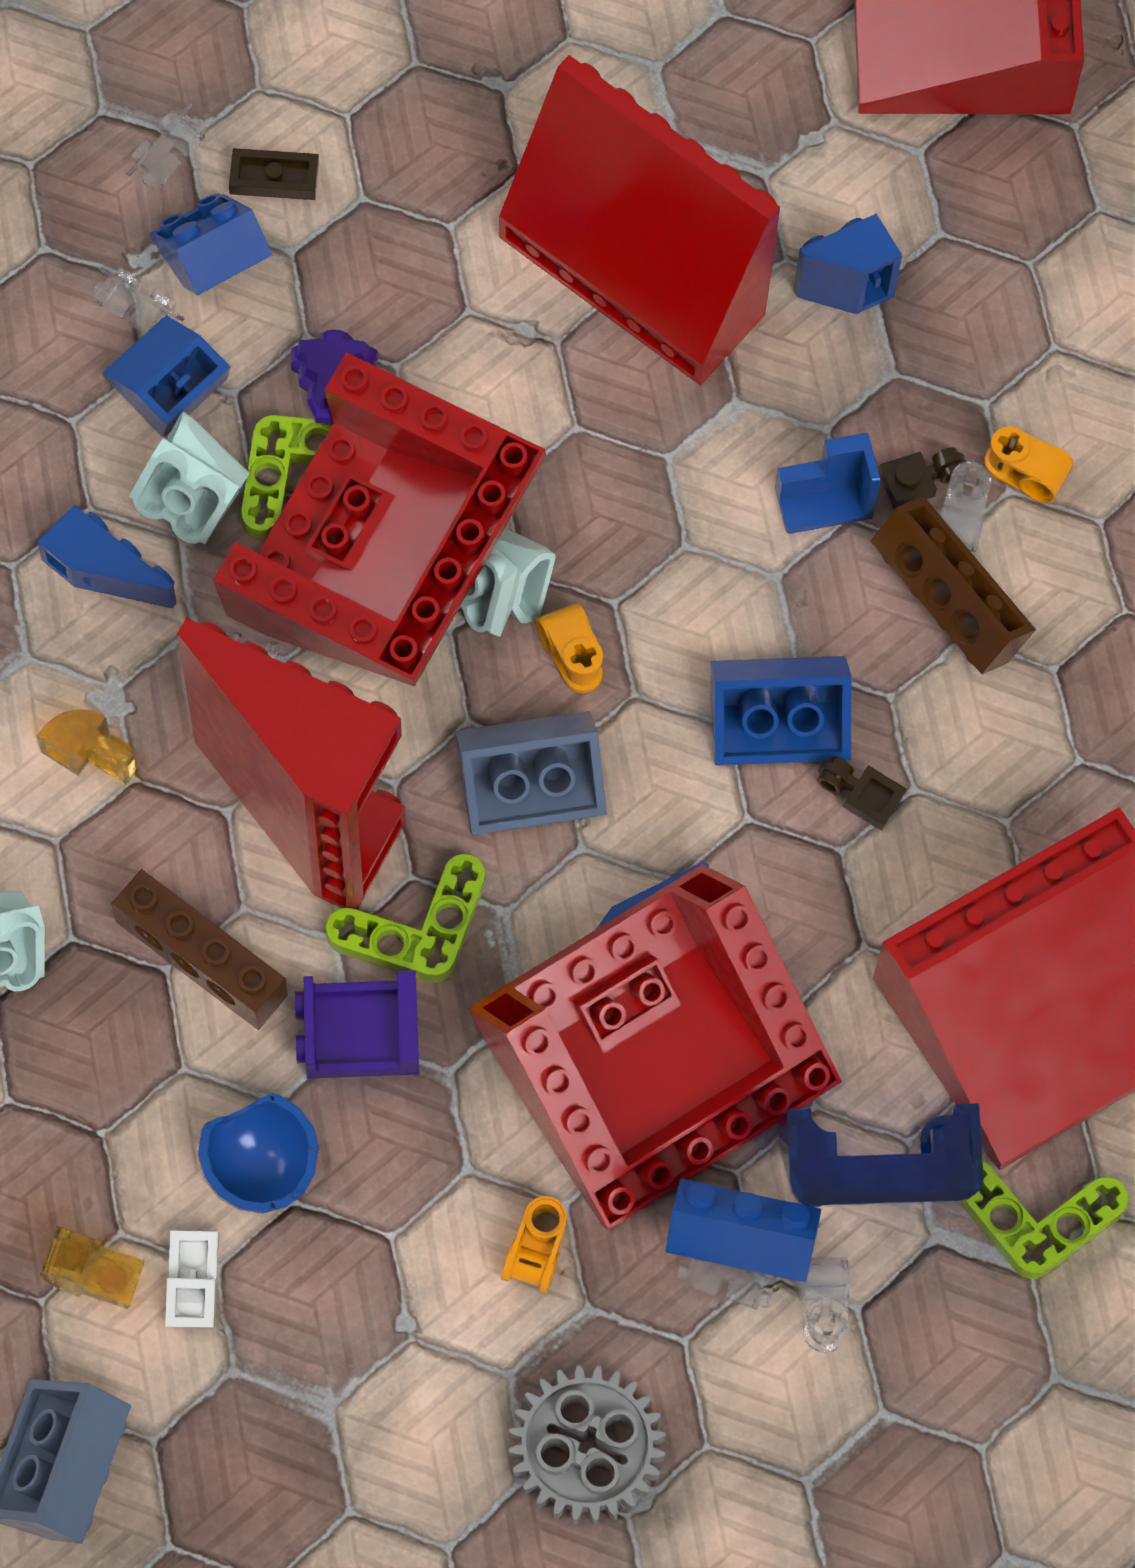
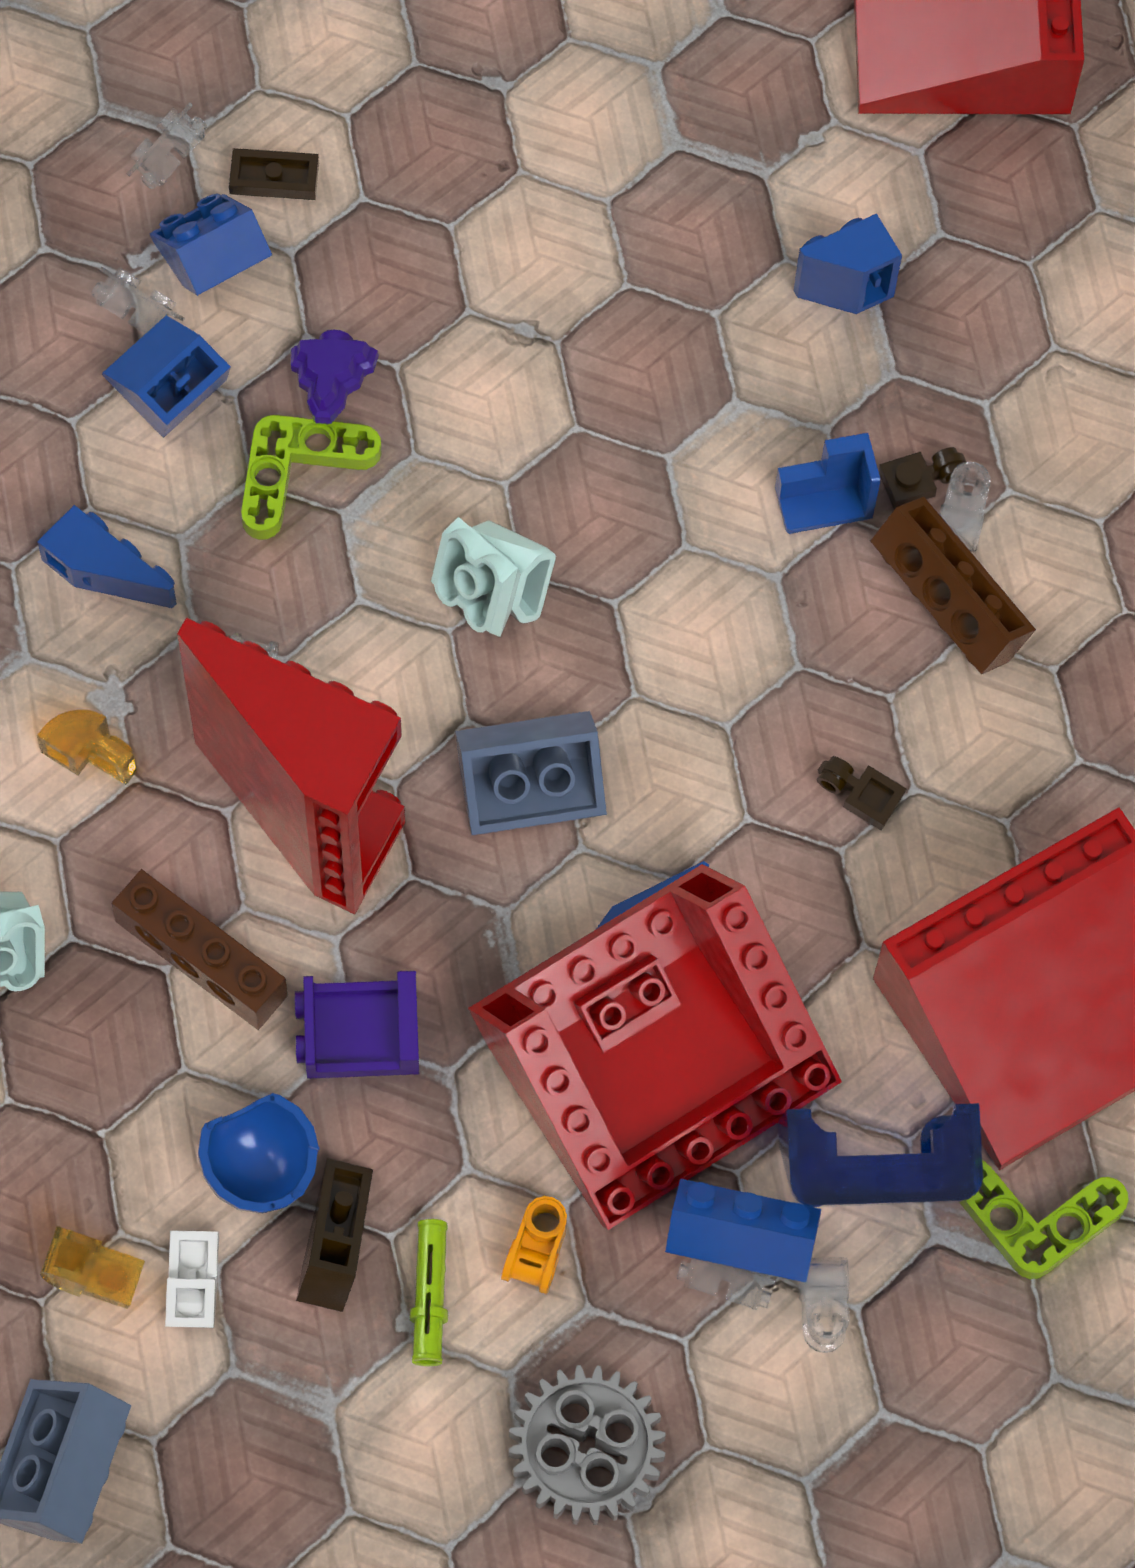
(189, 482): light aqua piece -> none
(335, 1236): none -> dark brown slope
(382, 527): red slope -> none
(416, 942): lime beam -> none
(428, 1347): none -> lime pin
(572, 646): light orange piece -> none
(641, 222): red slope -> none
(780, 710): blue slope -> none
(1031, 466): light orange piece -> none

